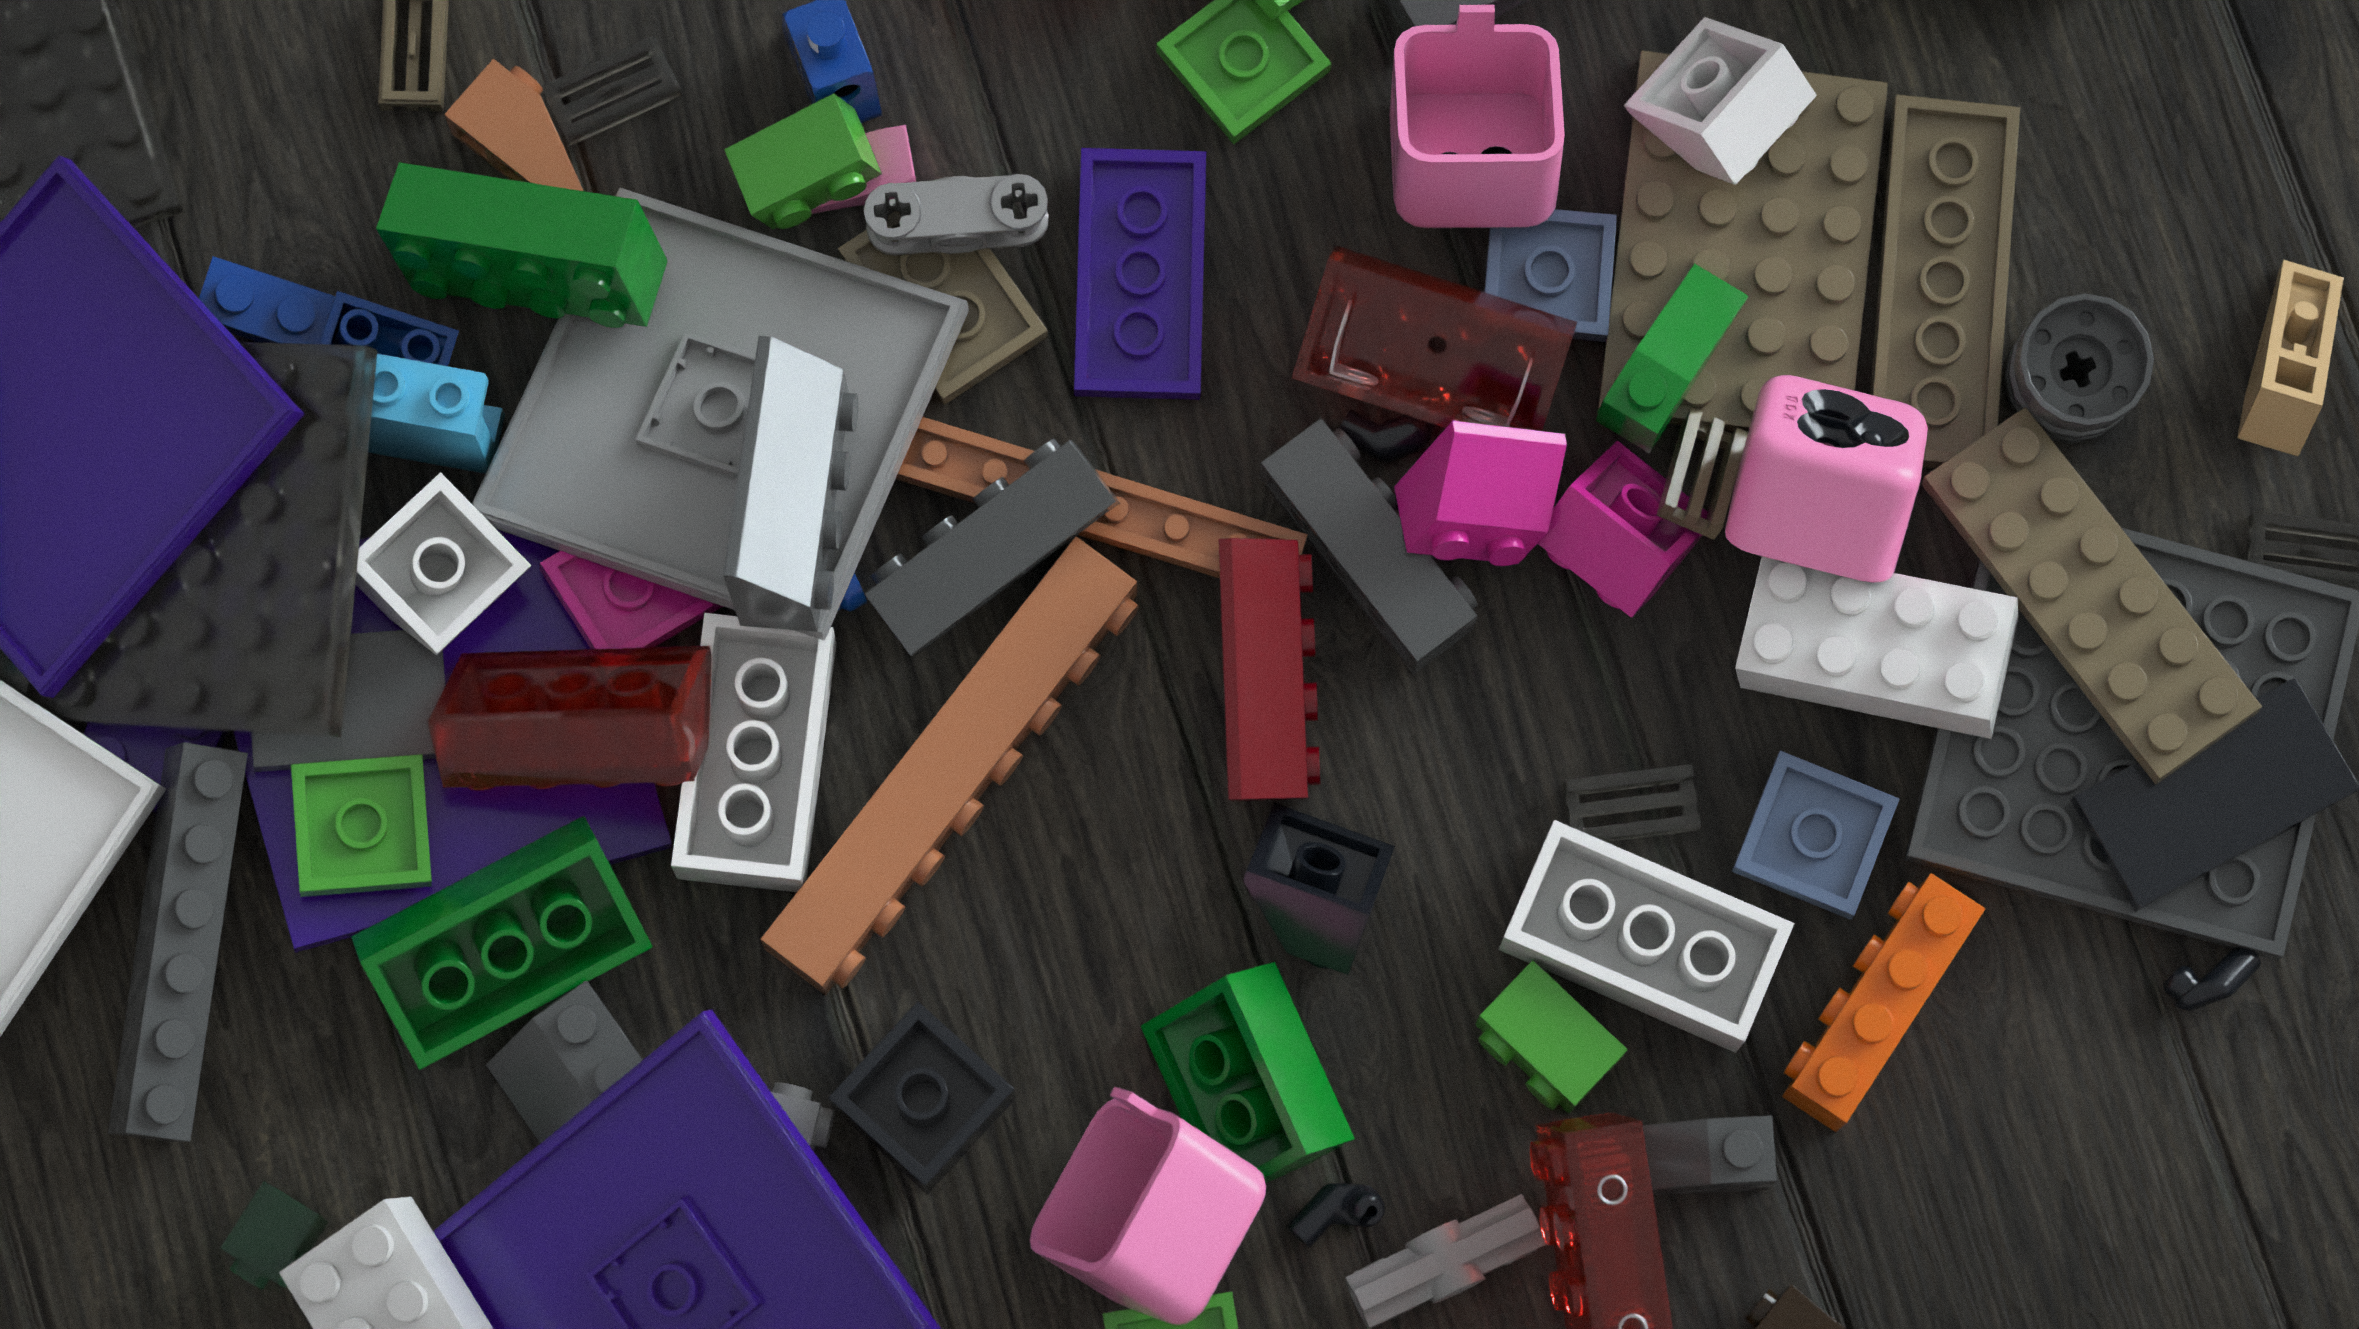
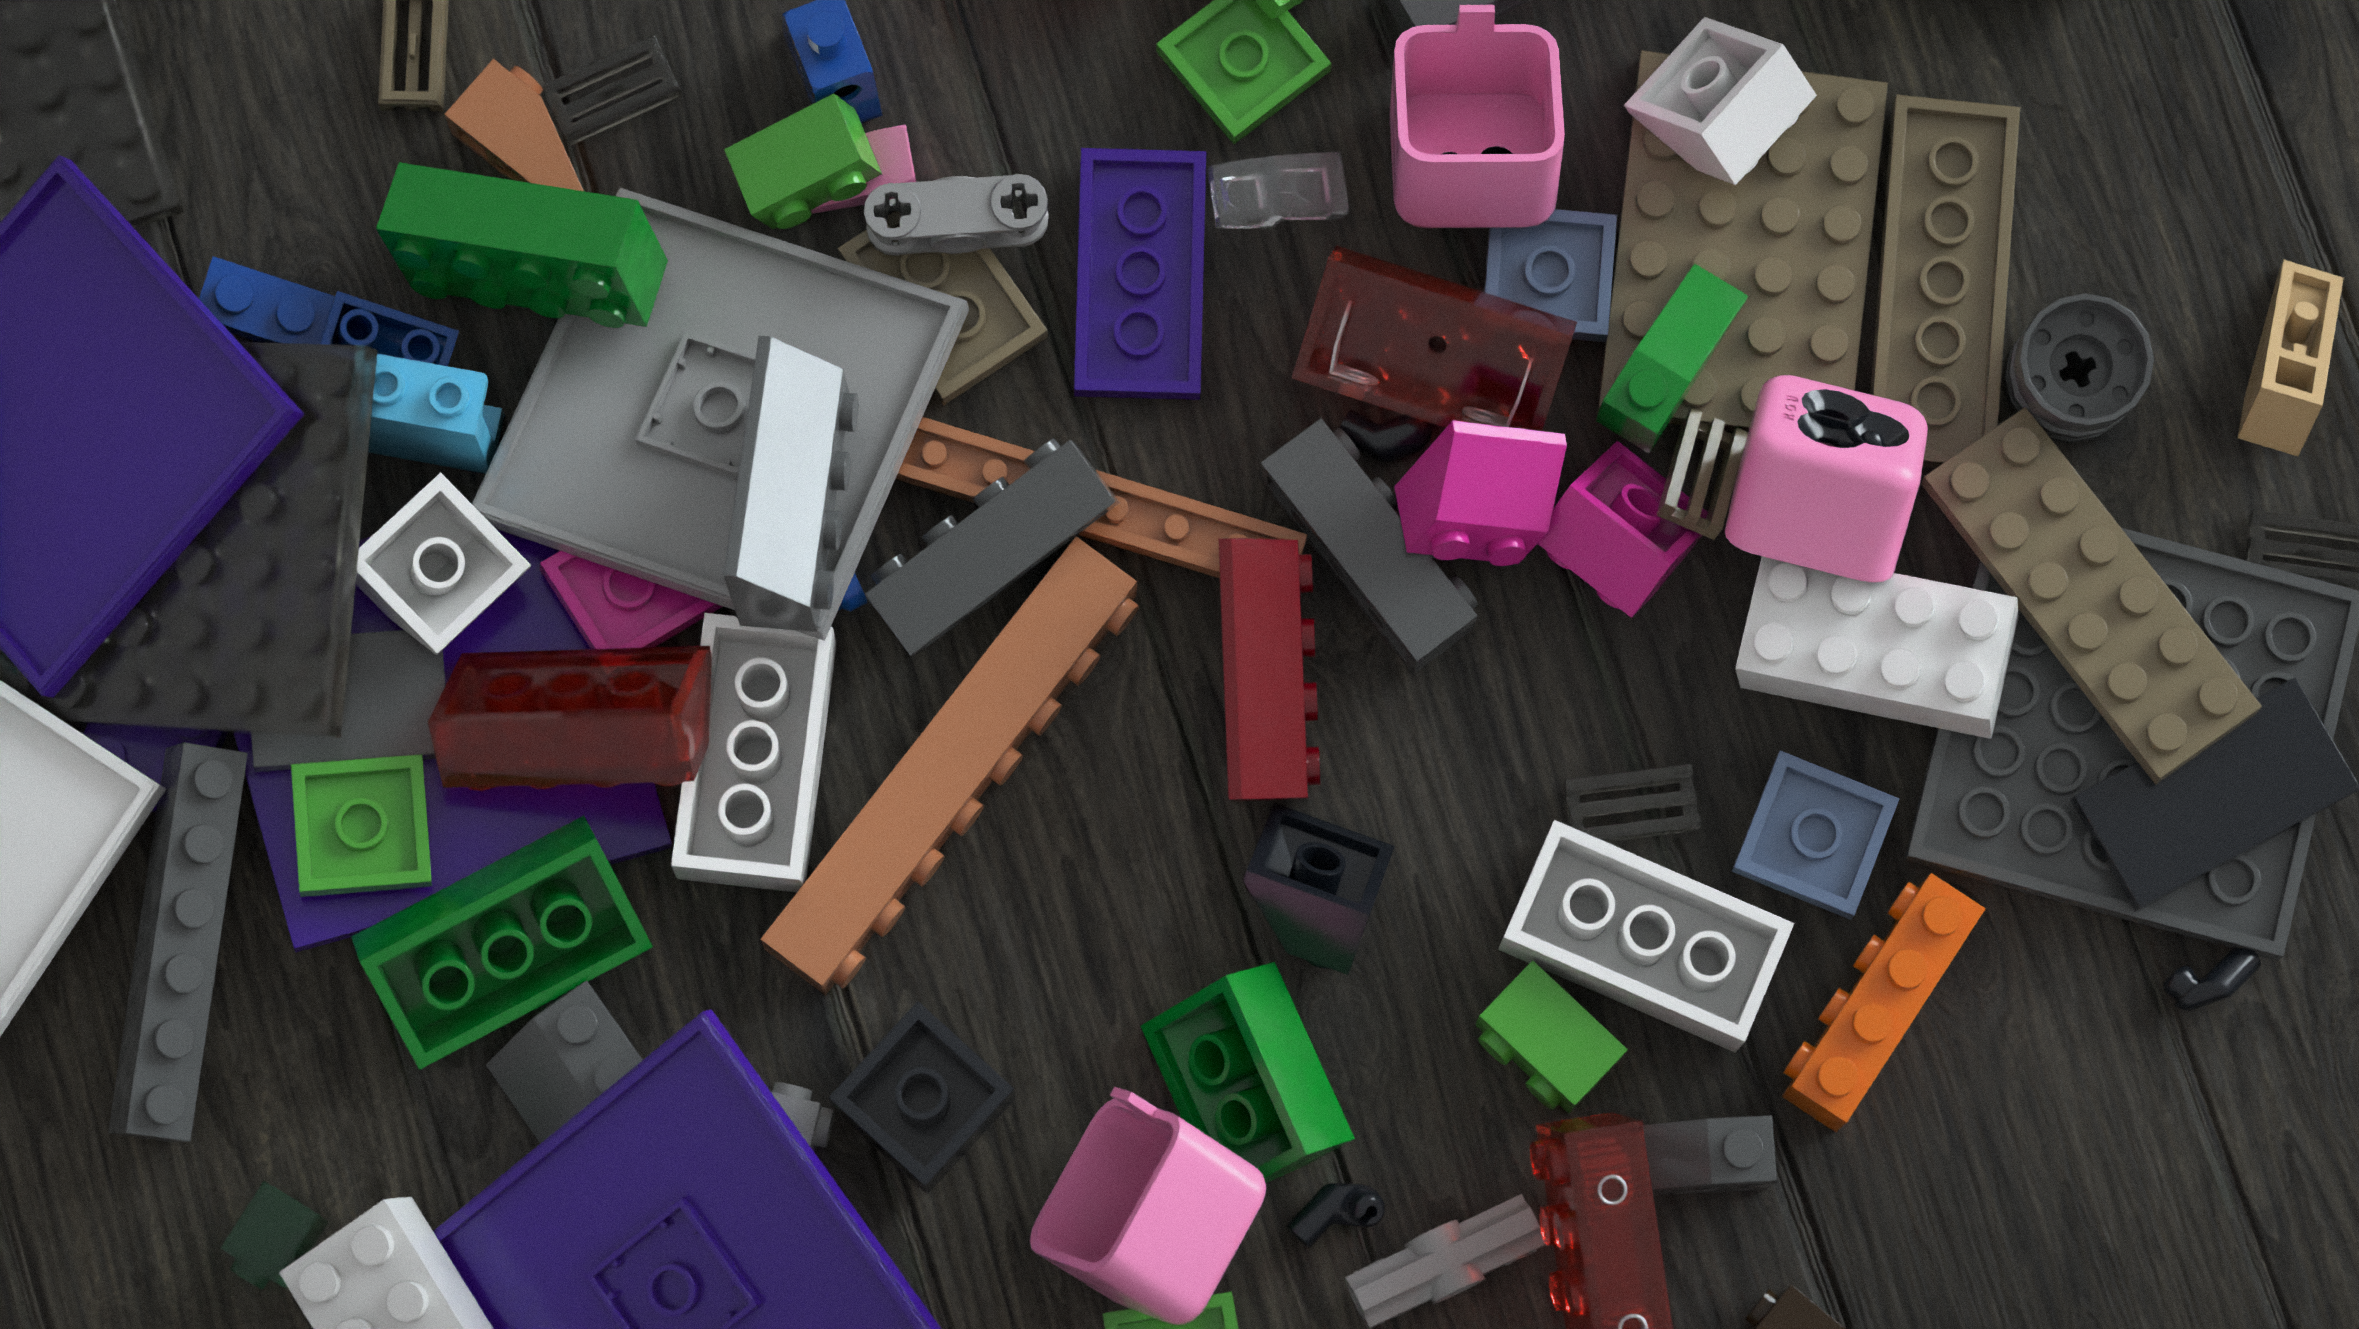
(1278, 189): none -> clear slope

